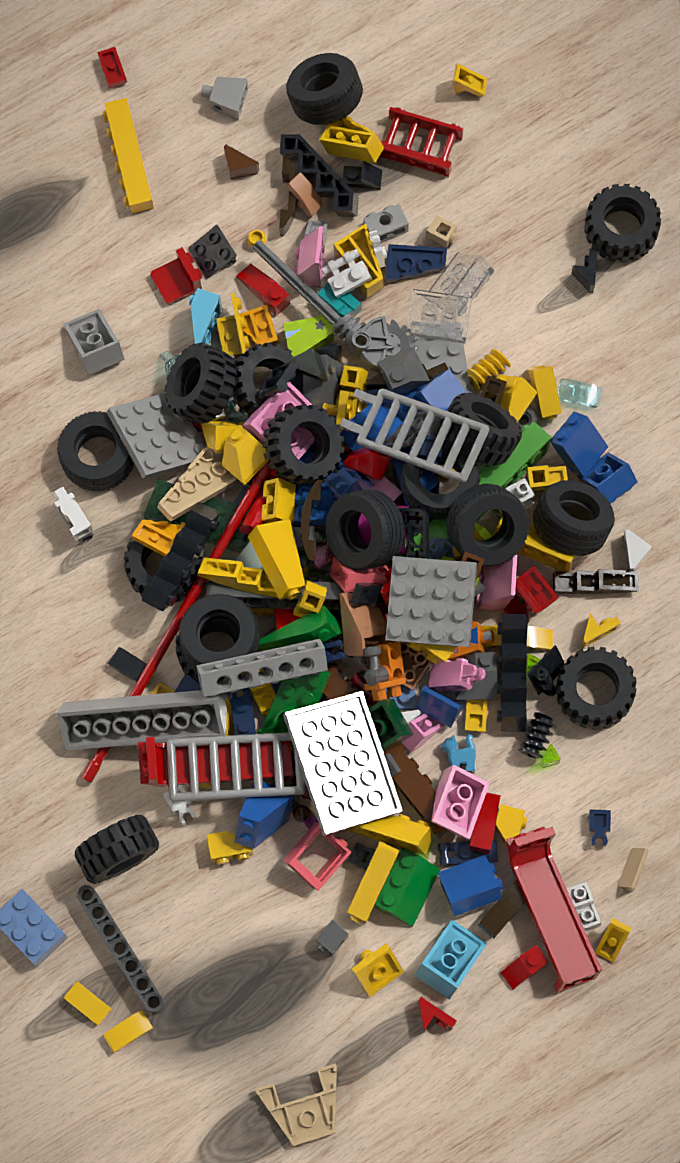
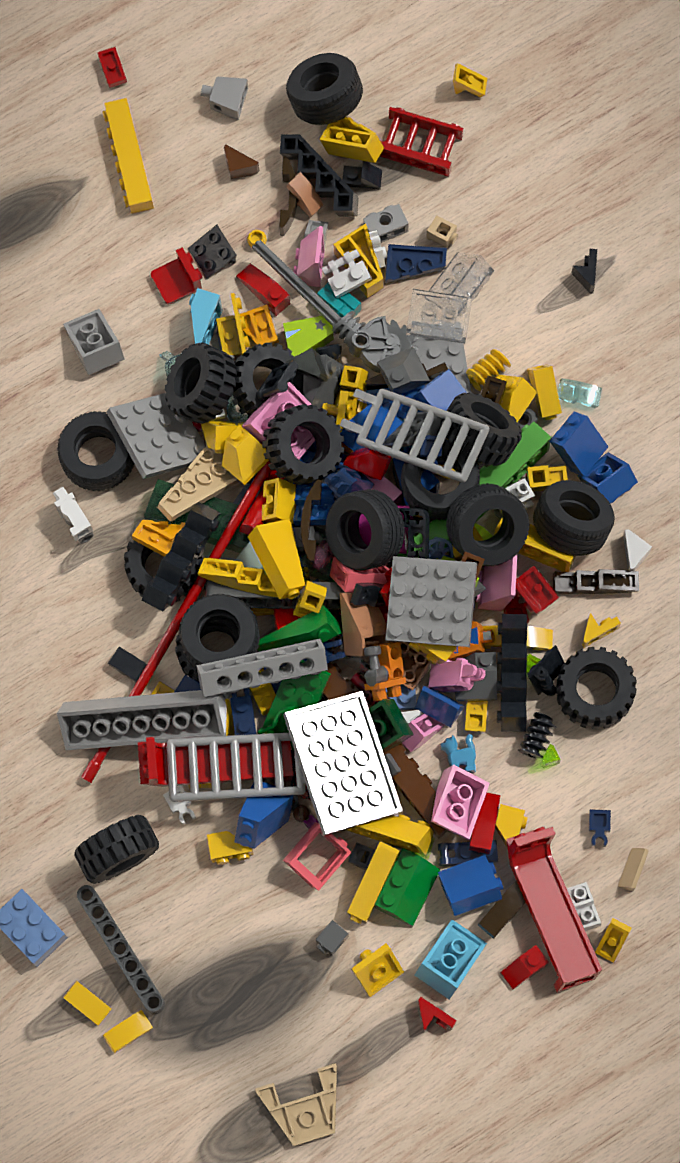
(627, 200): black tyre -> none

